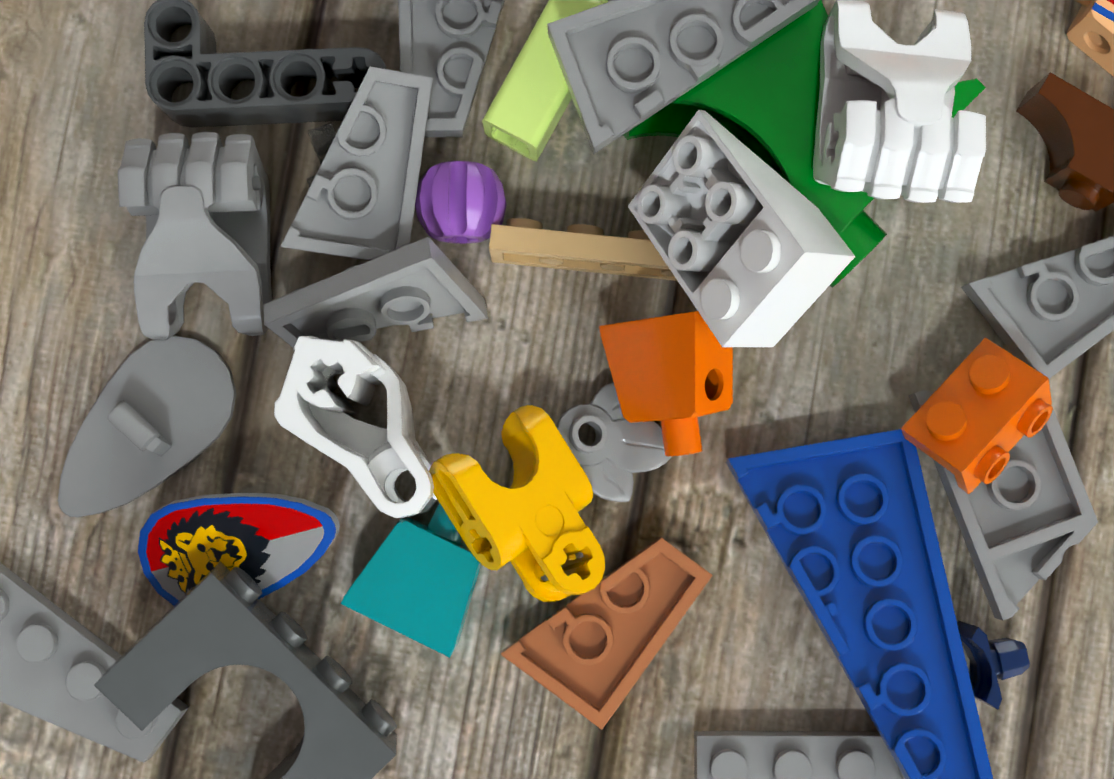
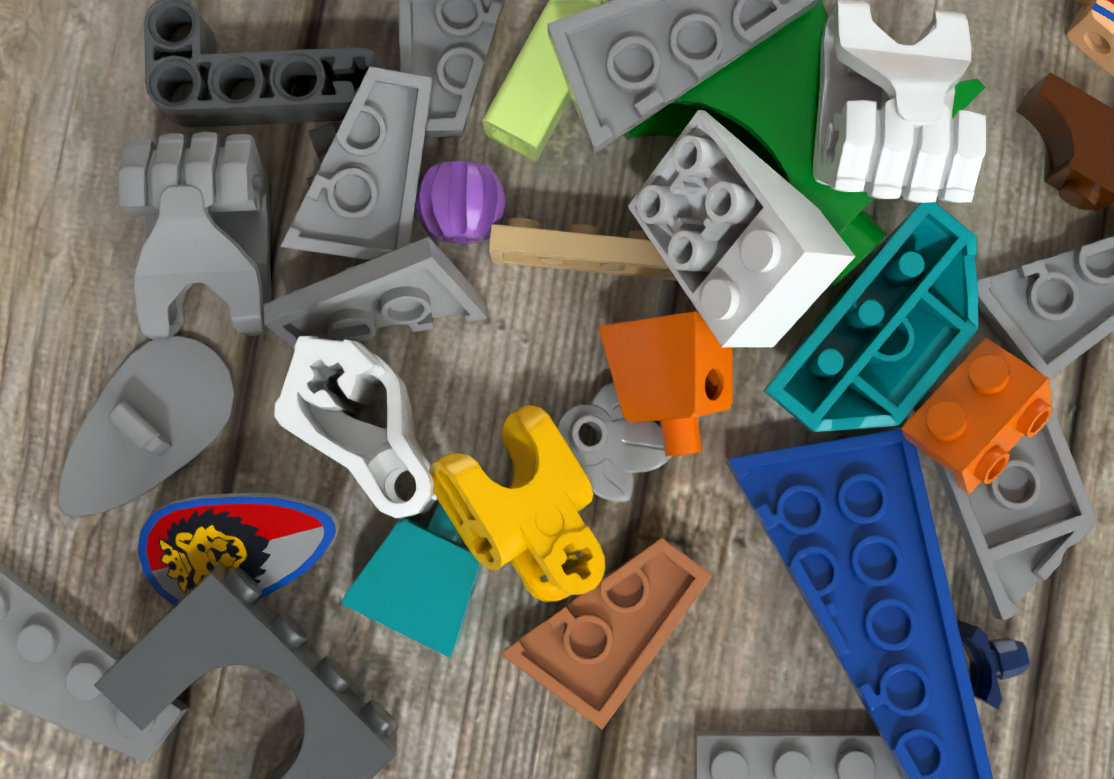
(886, 329): none -> teal wedge

